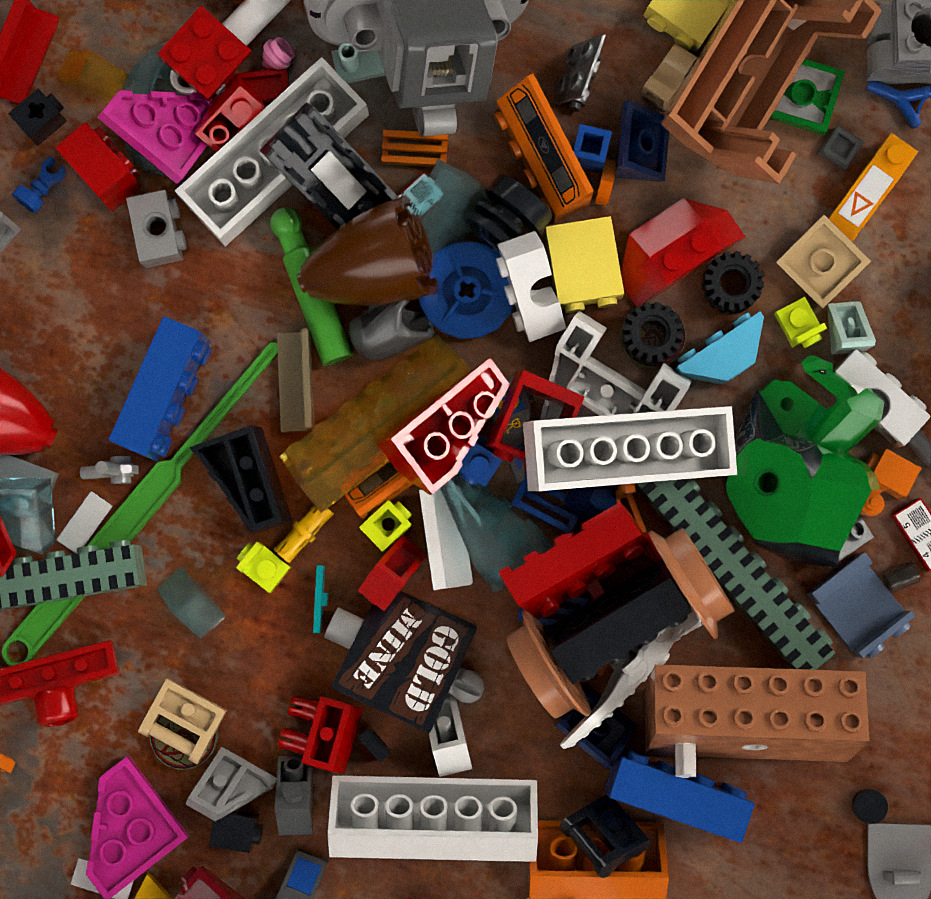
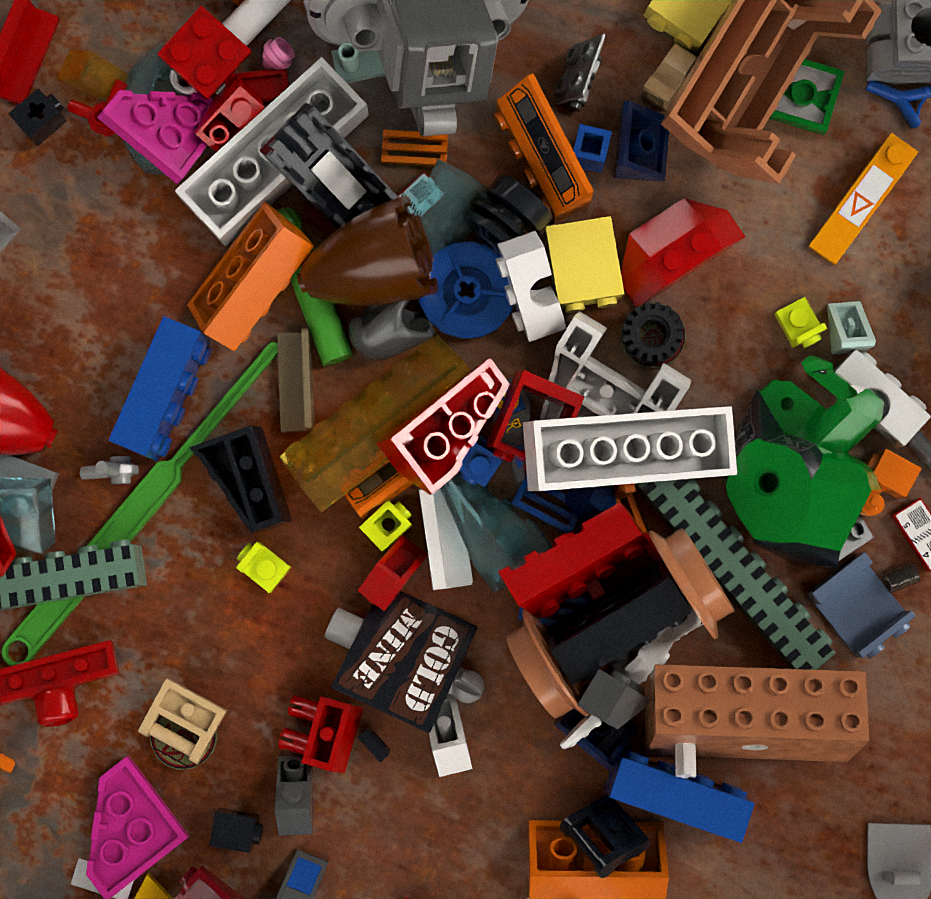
(31, 198): blue piece -> none
(84, 522): white sticker -> none
(92, 113): none -> red piece
(95, 160): red brick -> none
(144, 213): light grey brick -> none
(190, 603): clear light blue slope -> none
(228, 785): light grey wing -> none
(249, 277): none -> orange slope
(302, 533): yellow pin -> none
(321, 599): teal piece -> none
(433, 818): white brick -> none
(606, 182): orange tile -> none
(613, 698): none -> dark grey slope
(725, 354): medium azure slope -> none
(746, 268): black tyre -> none
(823, 261): tan plate -> none
(840, 148): dark grey tile -> none
(869, 806): black tile -> none

